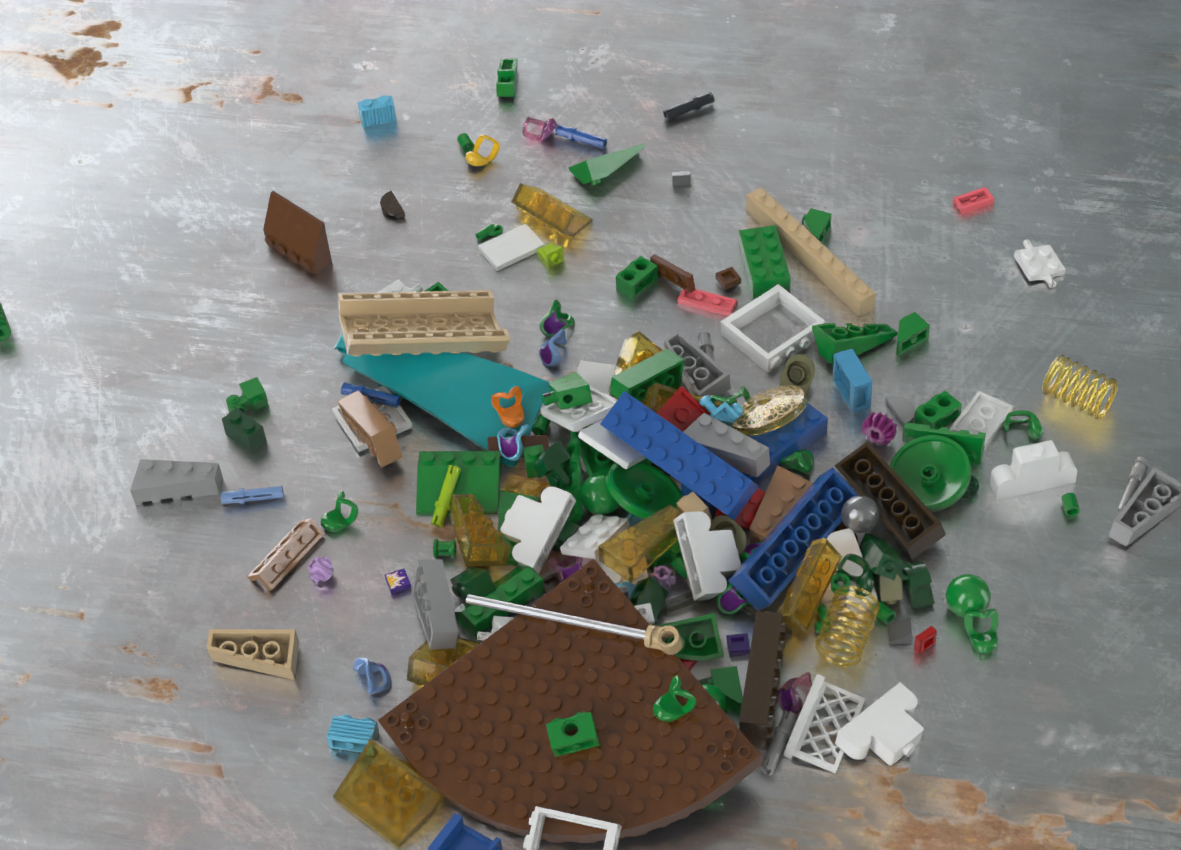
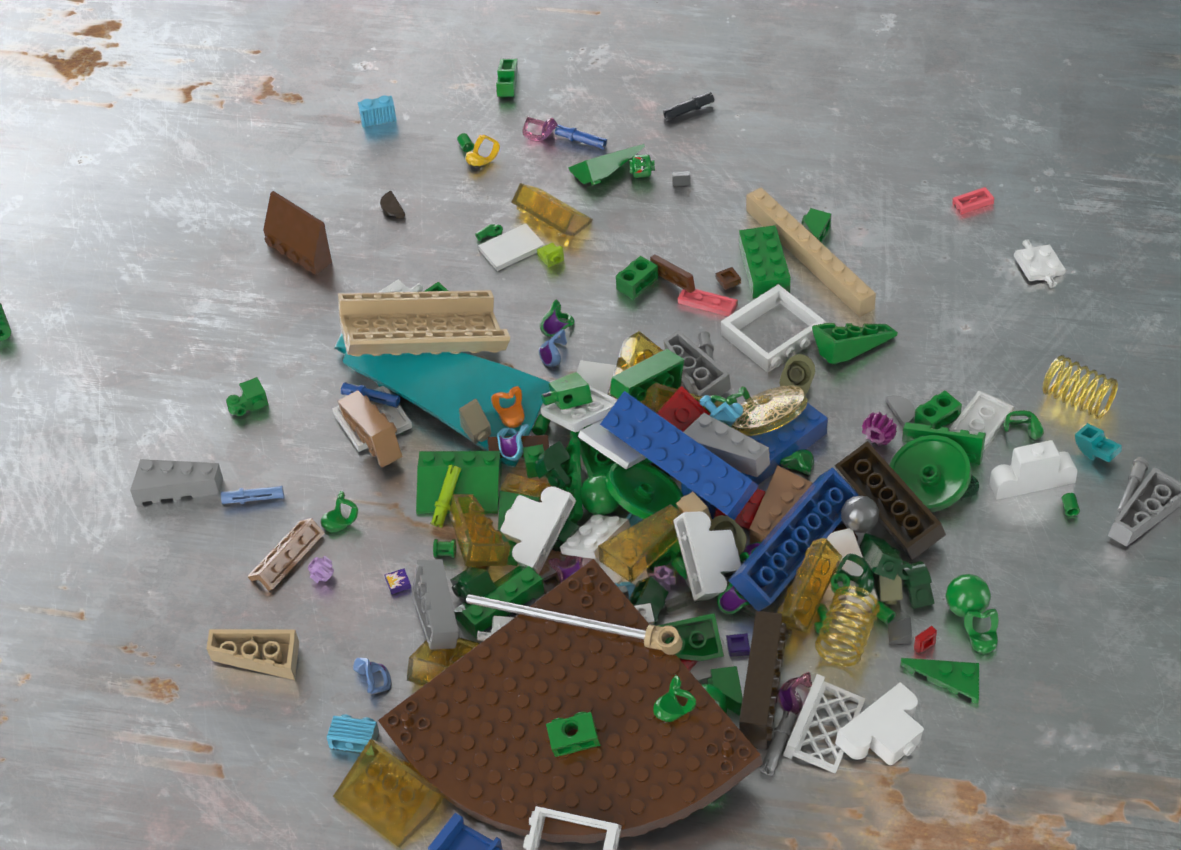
(244, 430): dark green brick -> none
(474, 422): none -> dark tan slope
(641, 166): none -> green head
(852, 381): dark azure window -> none
(911, 332): green slope -> none
(953, 675): none -> green wing
(1094, 444): none -> teal brick

